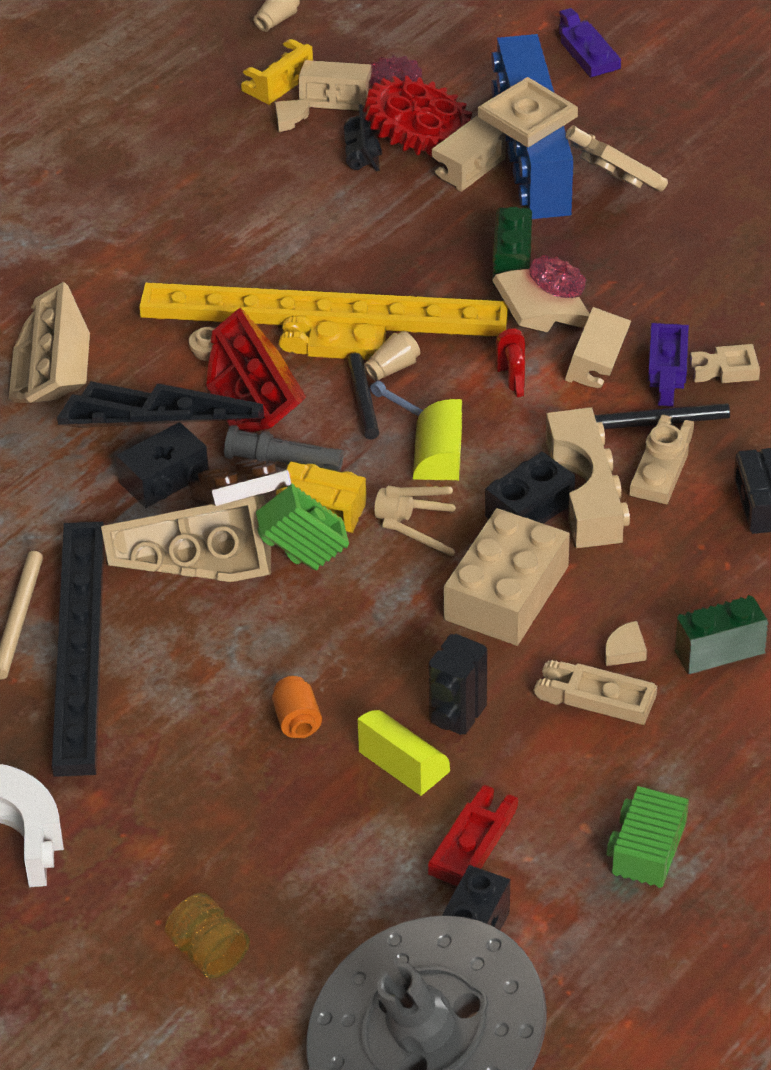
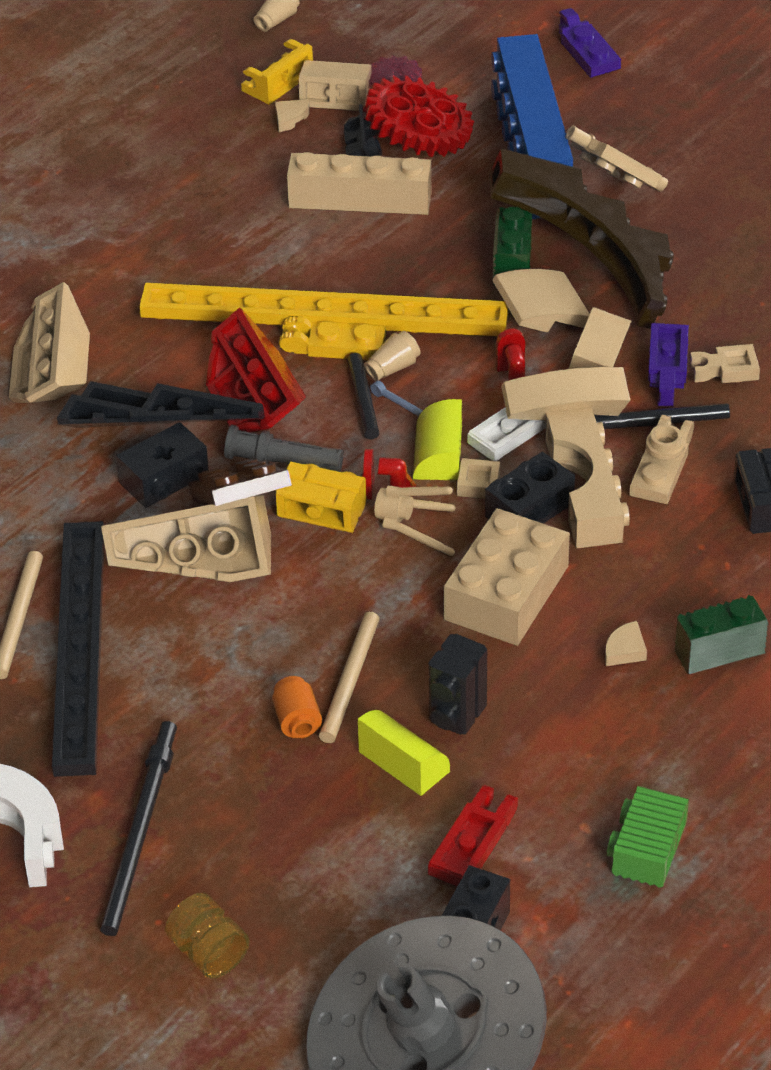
(157, 763): none -> black bar
(201, 343): tan plate -> none
(301, 528): bright green brick -> none
(349, 677): none -> tan bar
(359, 183): none -> tan brick
(394, 467): none -> red piece
(470, 153): tan hinge -> none
(476, 476): none -> tan tile
(502, 435): none -> white hinge
(527, 112): tan tile -> none
(557, 277): clear pink gear -> none
(567, 389): none -> tan slope
(596, 690): tan hinge -> none
(598, 222): none -> dark brown arch

